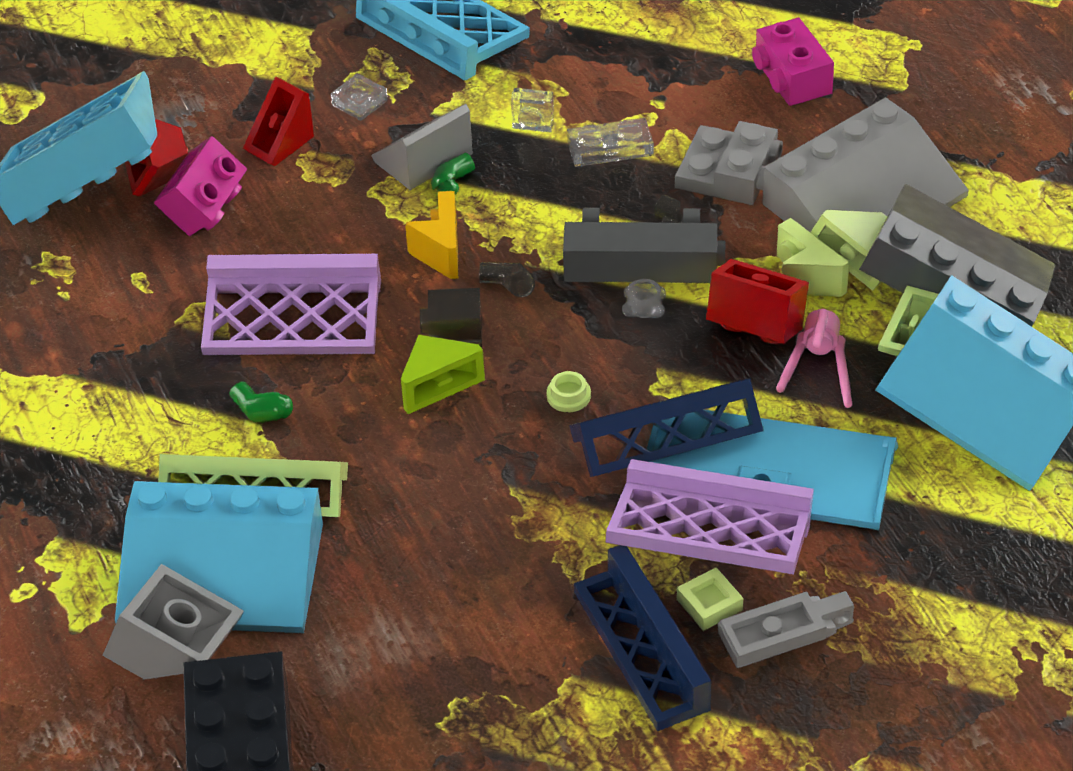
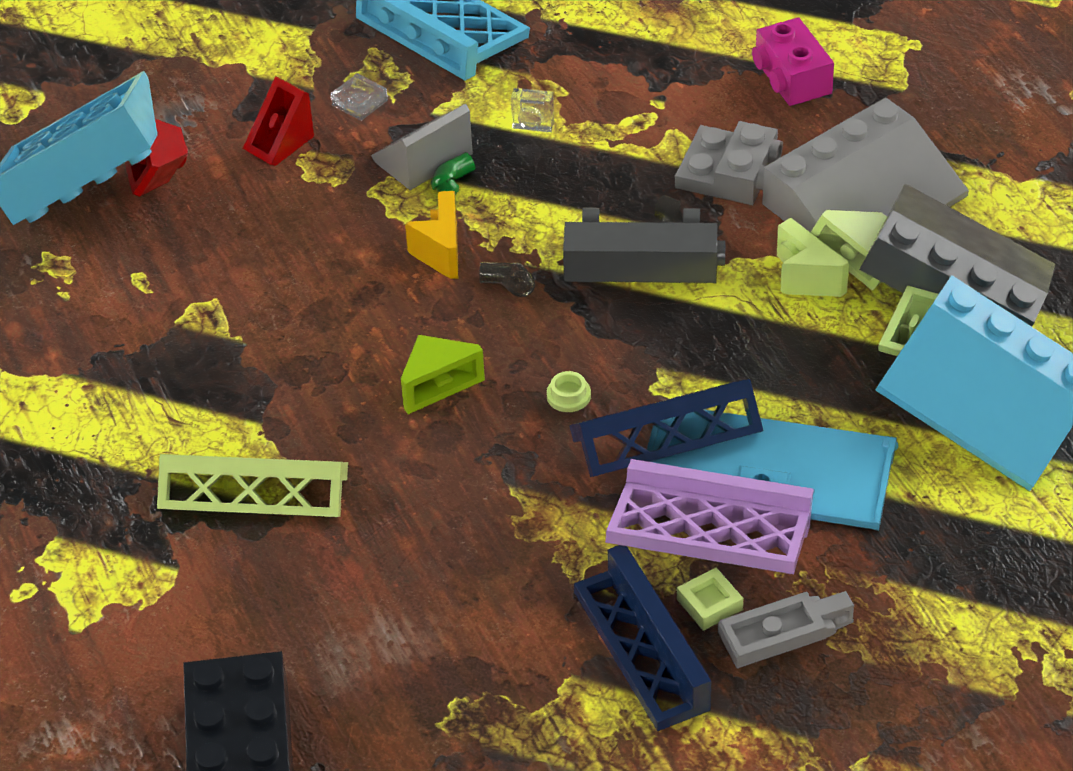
(170, 625): light grey slope -> none
(201, 187): dark pink brick -> none
(231, 539): medium azure slope -> none
(261, 406): green arm -> none
(293, 278): lavender fence -> none
(453, 315): clear smoke brick -> none
(610, 142): clear plate -> none
(644, 299): clear plate -> none
(757, 301): red brick -> none
(820, 337): bright pink plant -> none

